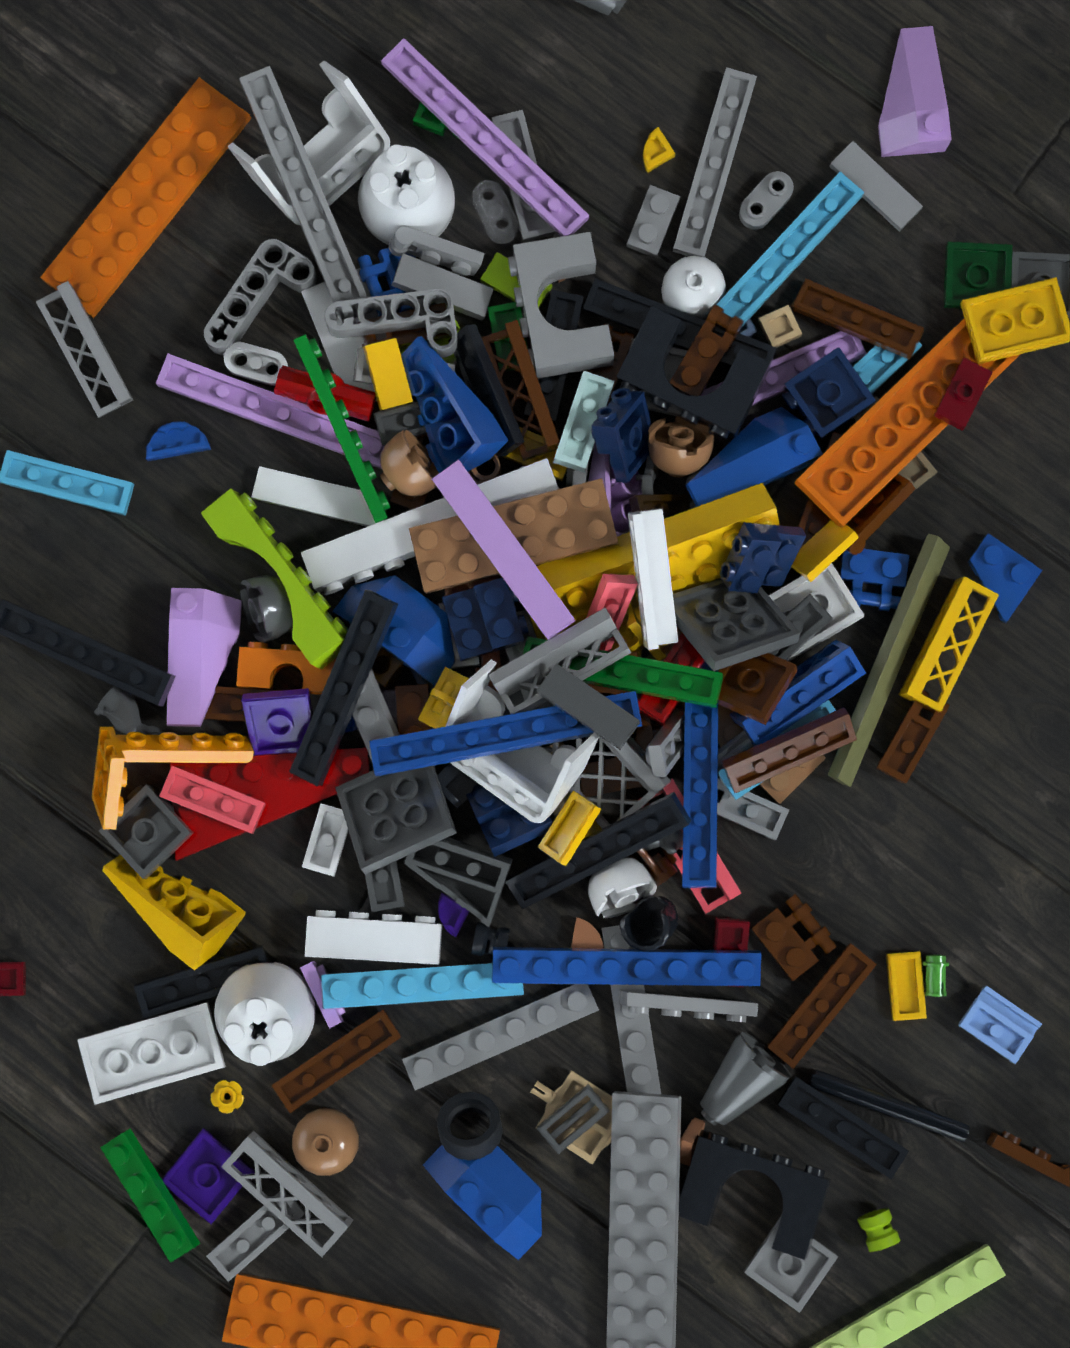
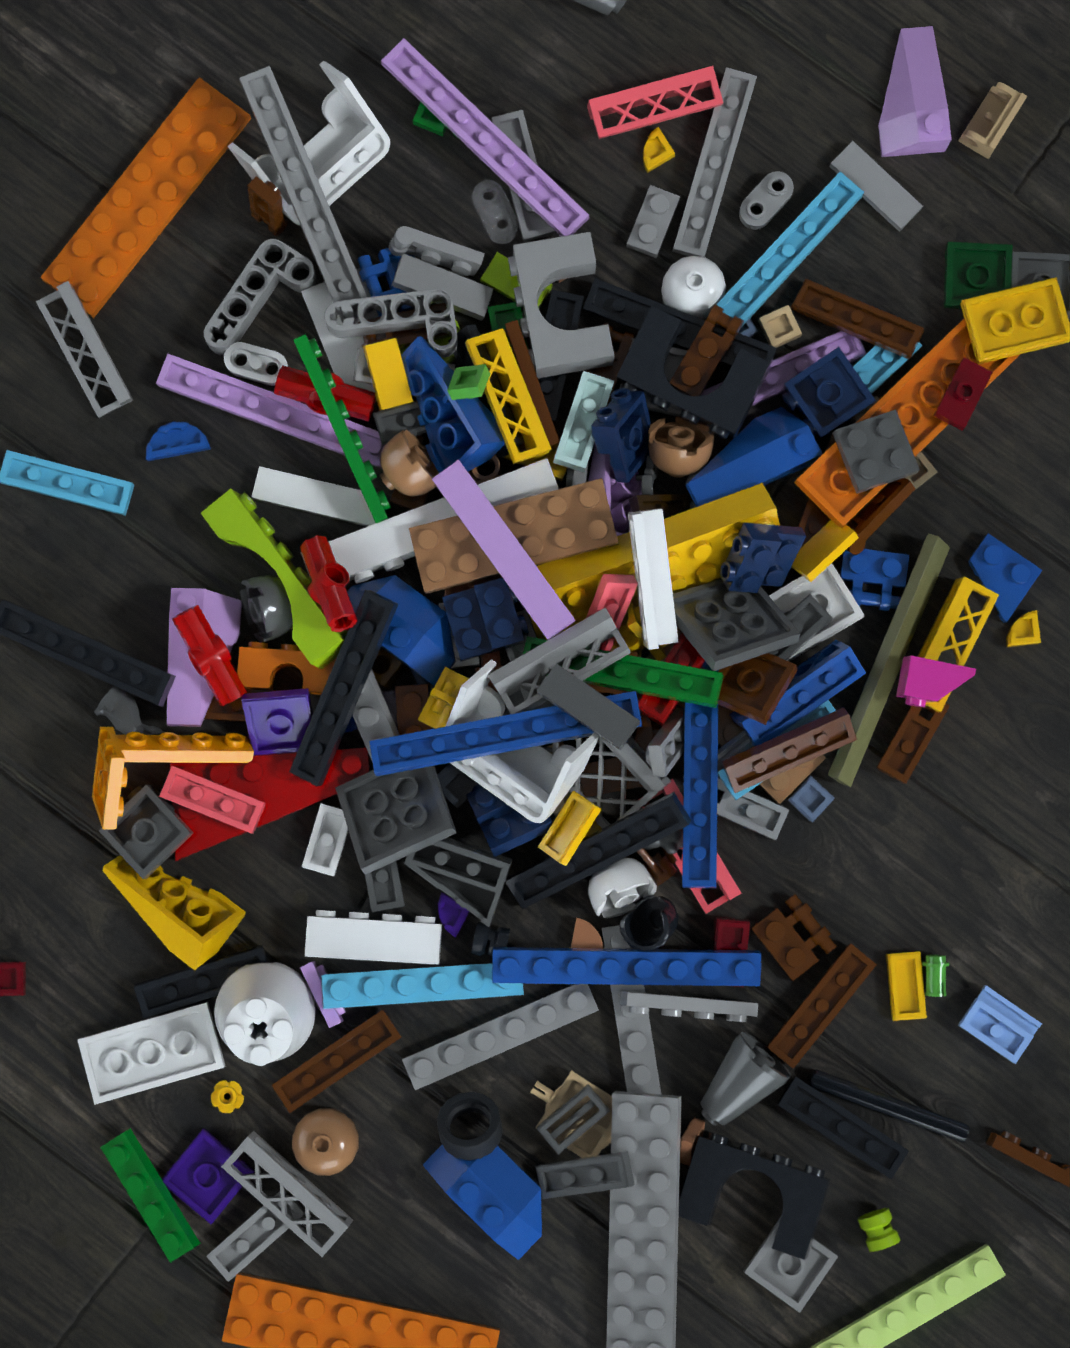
(209, 655): none -> red piece
(267, 205): none -> reddish brown plate
(328, 584): none -> red piece
(407, 191): white cone -> none
(468, 382): none -> bright green plate
(514, 393): none -> yellow fence
(585, 1175): none -> dark grey tile
(650, 93): none -> coral fence
(811, 799): none -> sand blue tile
(876, 451): none -> dark grey plate
(929, 680): none -> dark pink slope
(992, 119): none -> tan hinge
(1024, 631): none -> yellow tile

